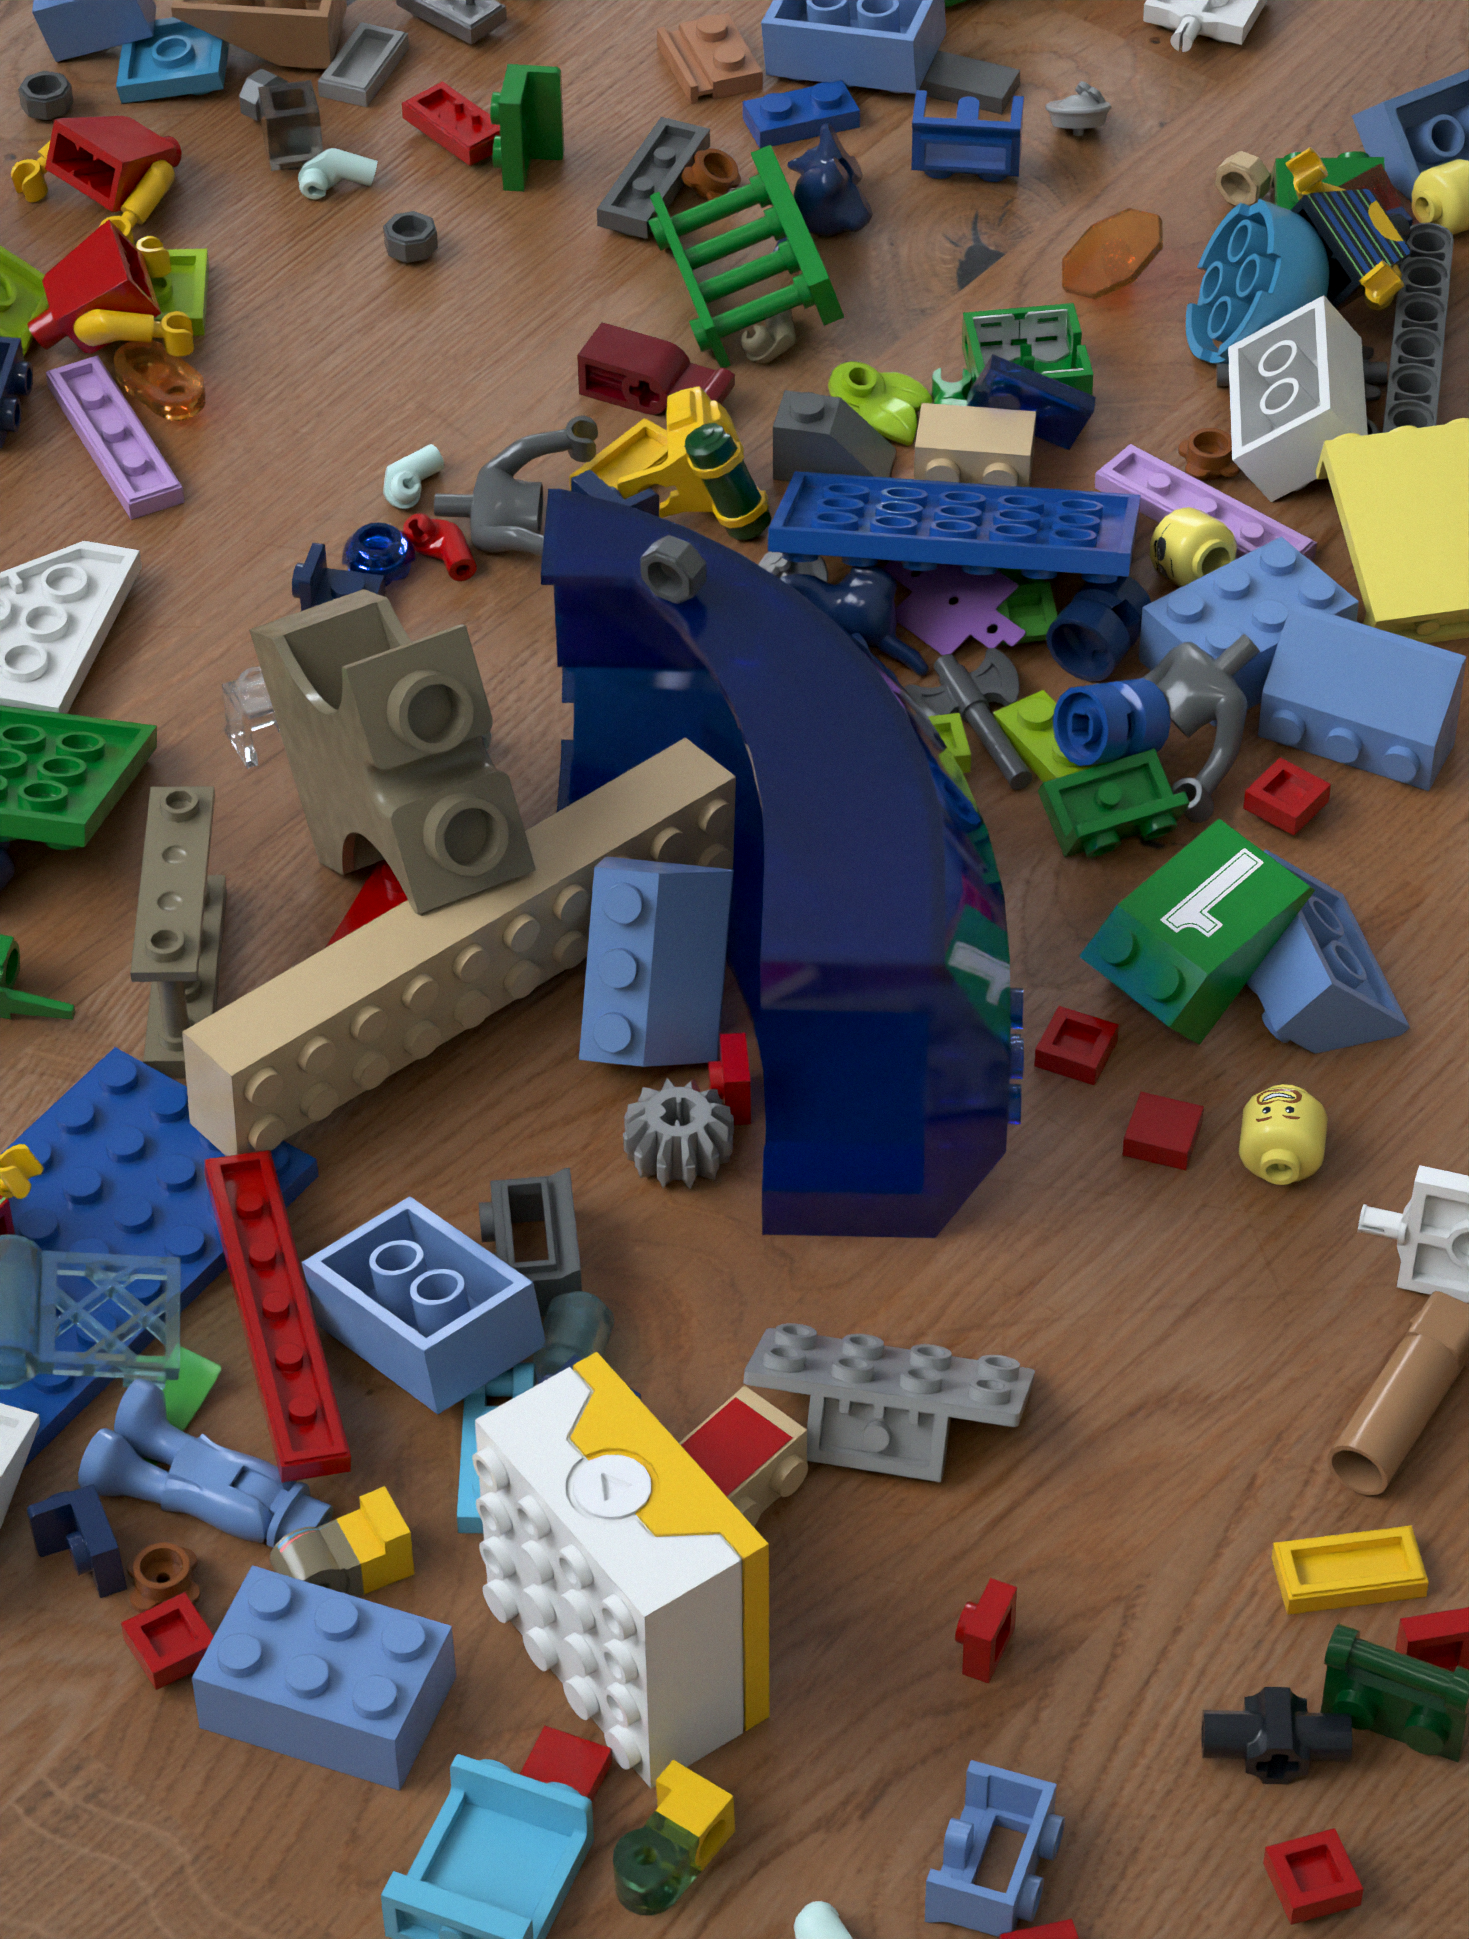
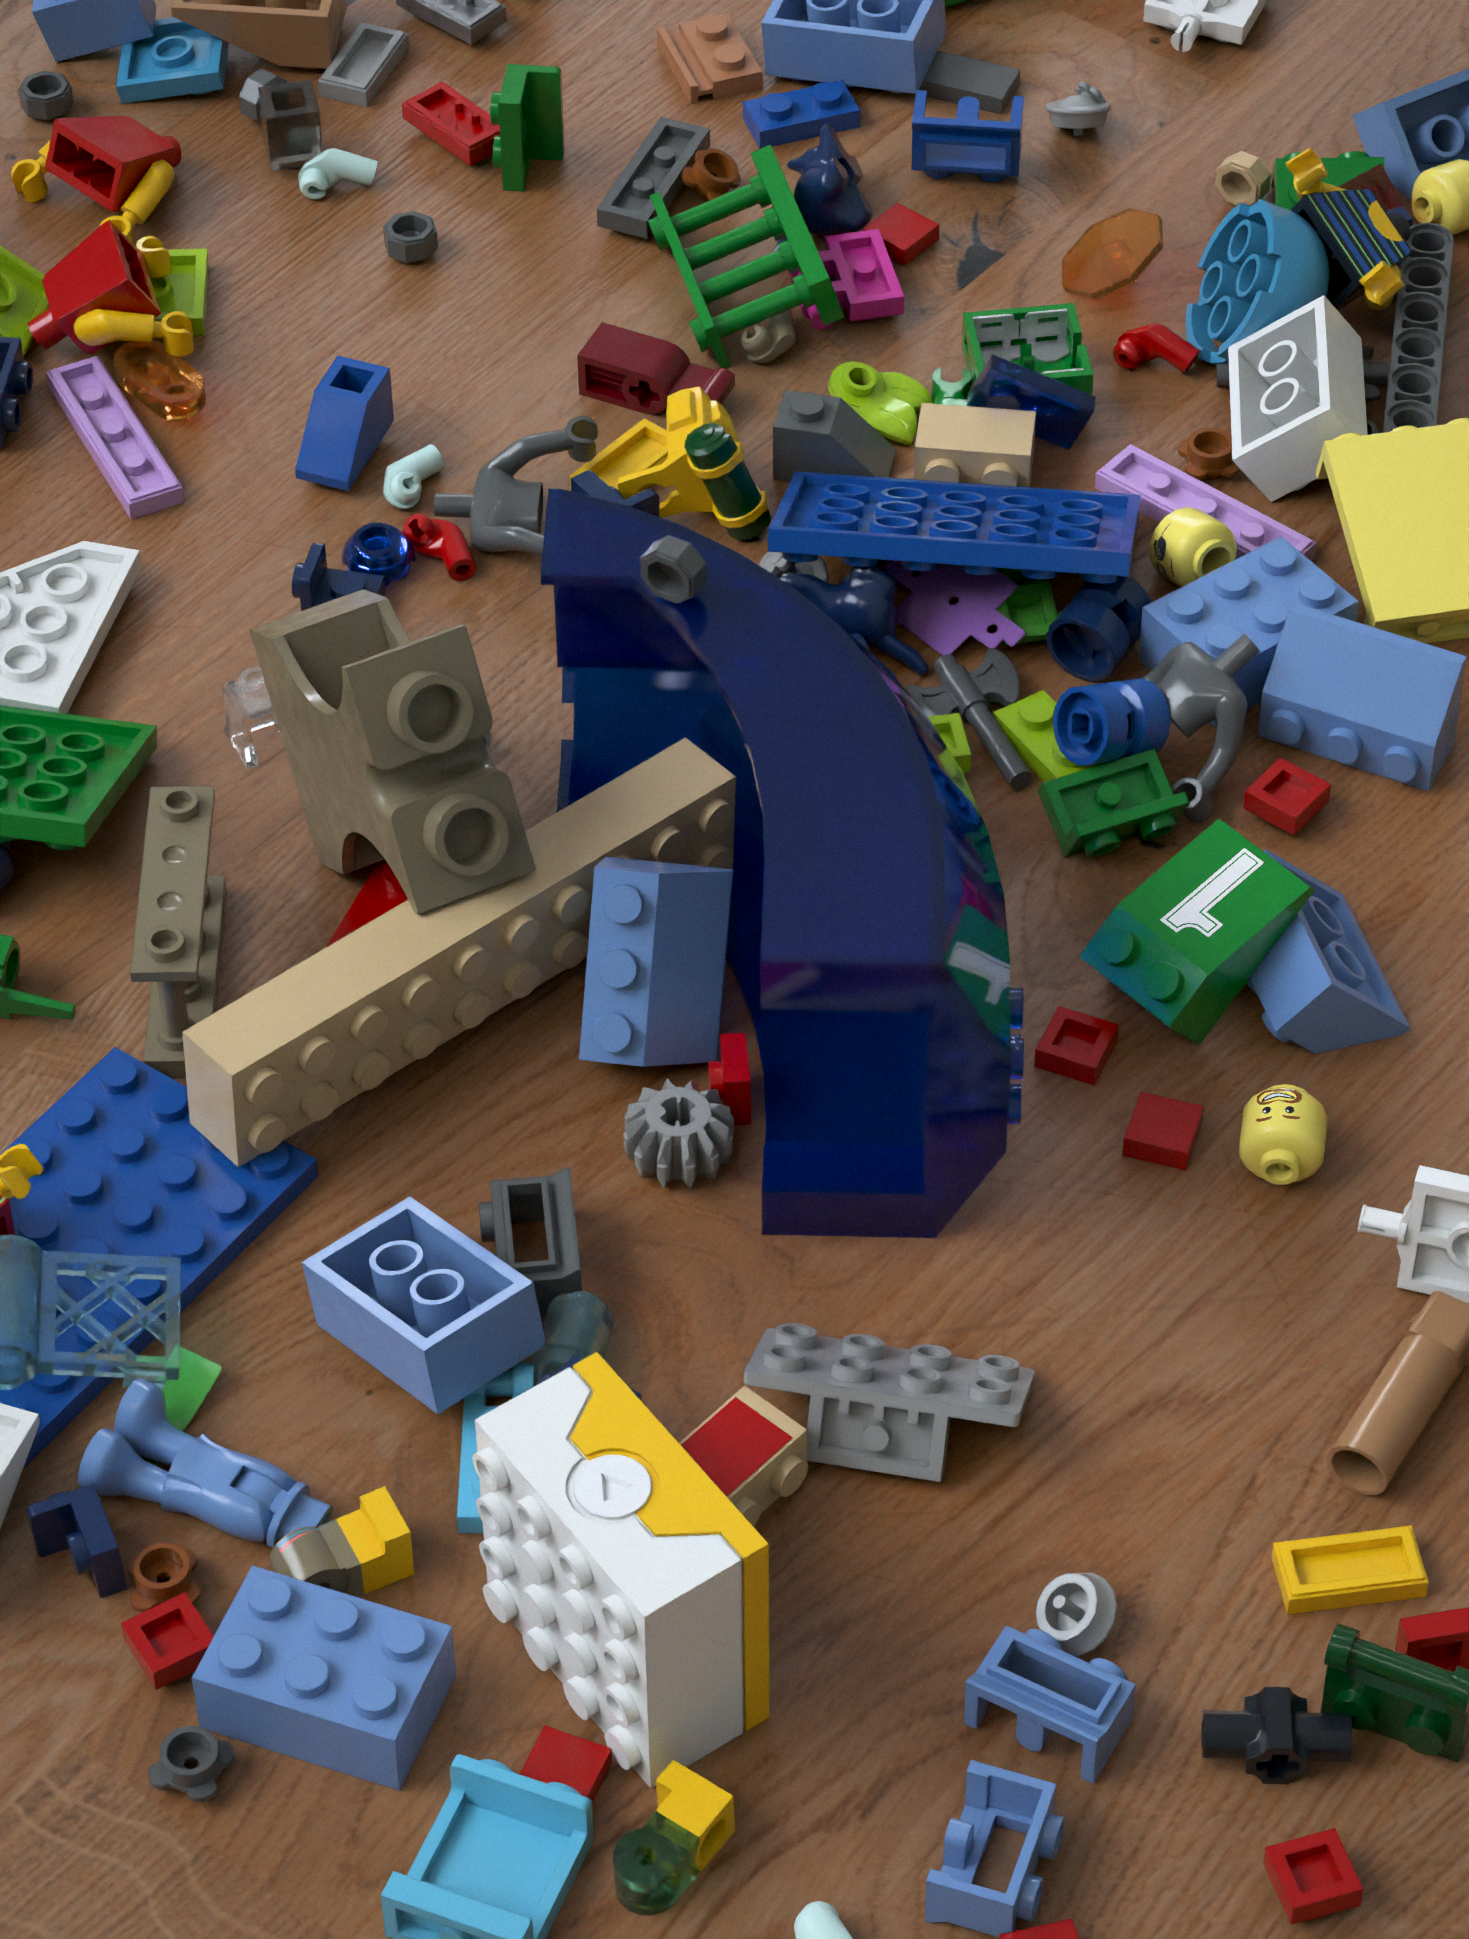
(189, 1746): none -> dark grey plate
(277, 1317): red tile -> none
(345, 422): none -> blue slope
(862, 276): none -> dark pink plate
(905, 232): none -> red tile
(987, 1629): red plate -> none
(1053, 1694): none -> medium blue window
(1077, 1611): none -> light grey hat
(1154, 342): none -> red arm

